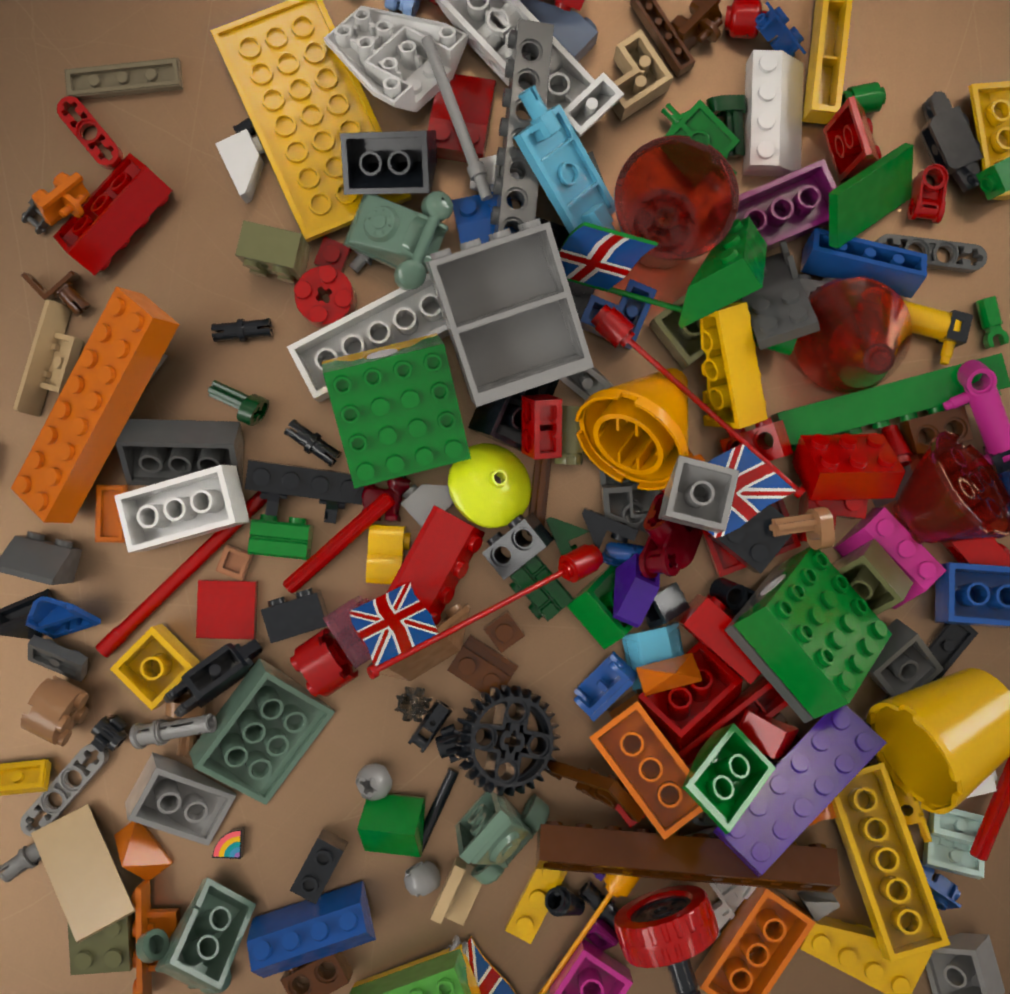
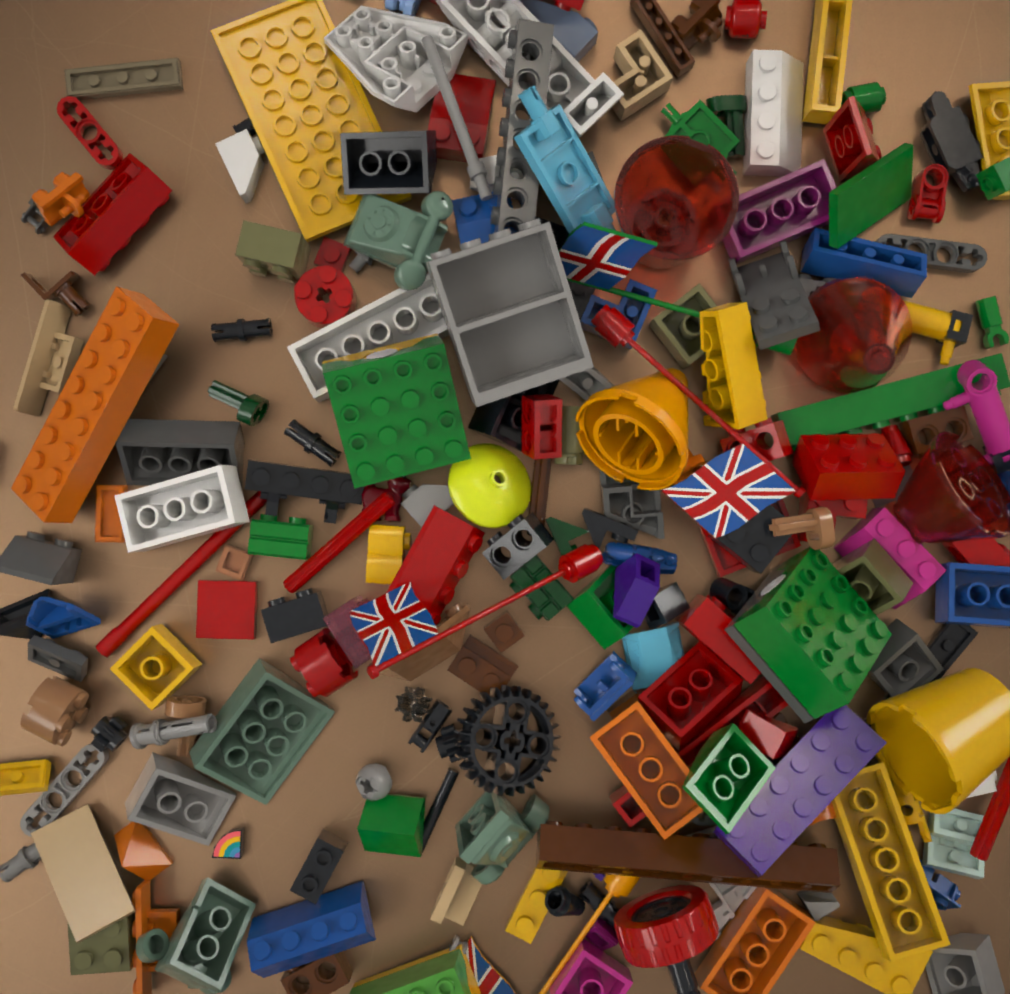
(214, 675): black hinge -> none
(422, 878): light grey piece -> none
(601, 788): reddish brown wing -> none
(668, 545): dark red piece -> none
(668, 674): orange slope -> none
(699, 495): light grey slope -> none
(727, 273): green wedge -> none
(773, 24): blue hinge -> none

